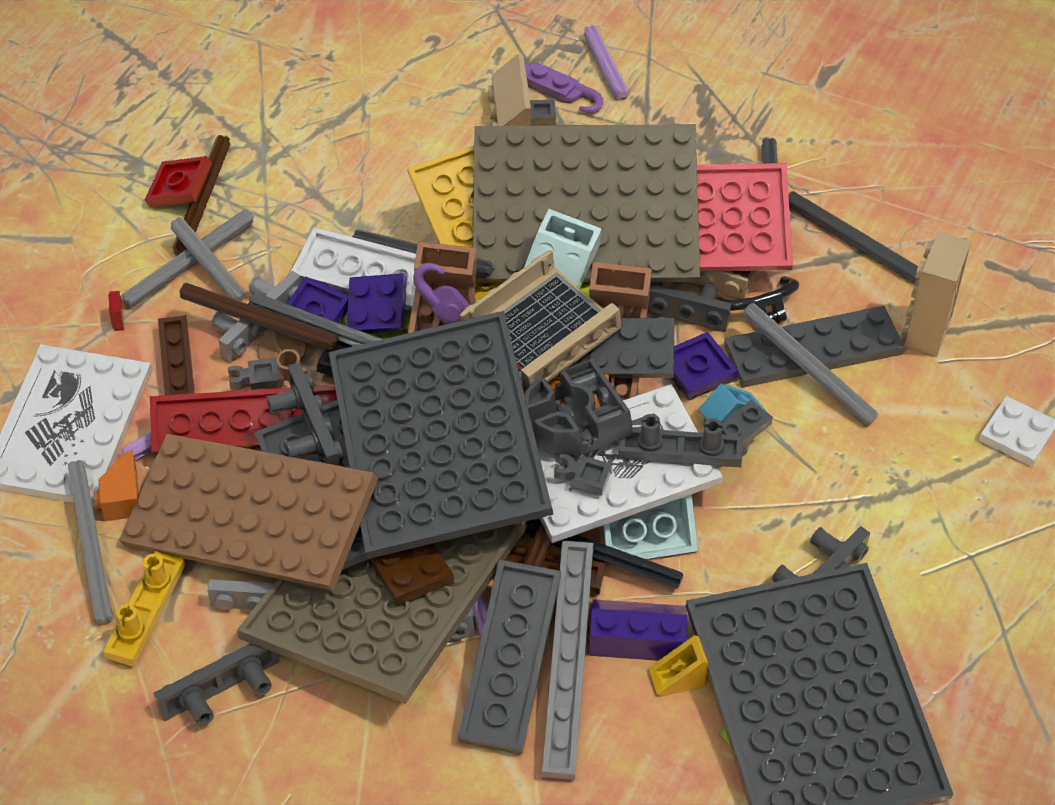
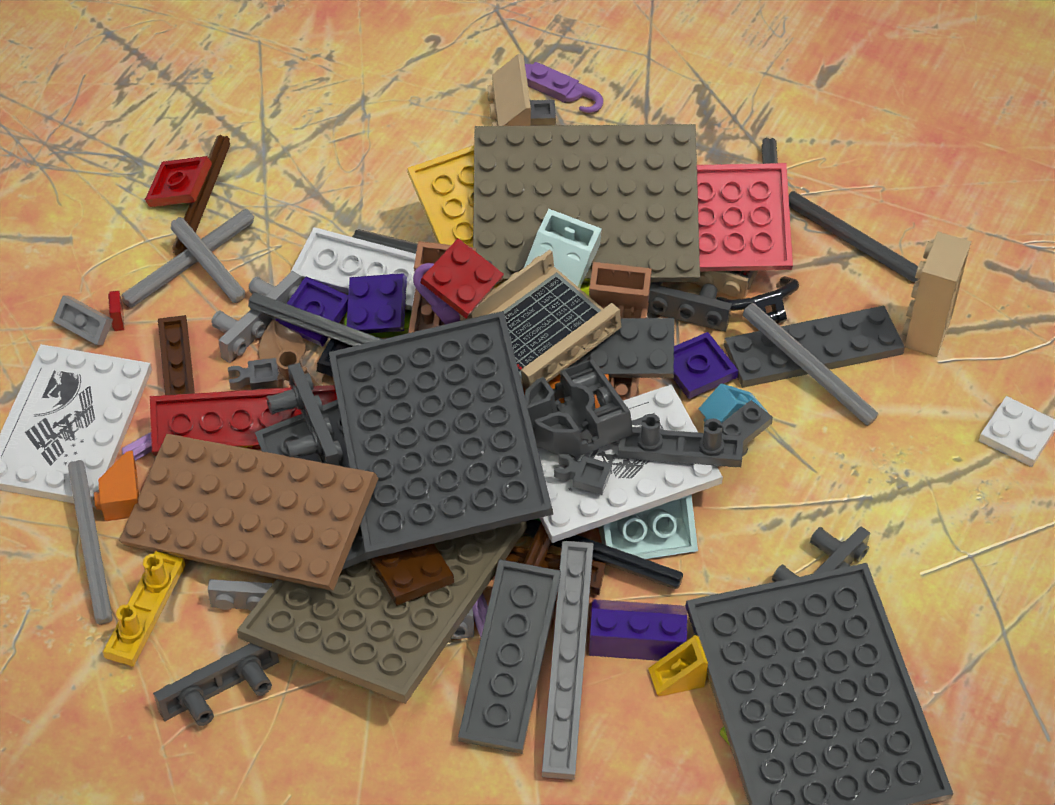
(82, 320): none -> light grey plate
(258, 316): reddish brown axle -> none
(462, 278): none -> red plate
(606, 62): lavender axle -> none

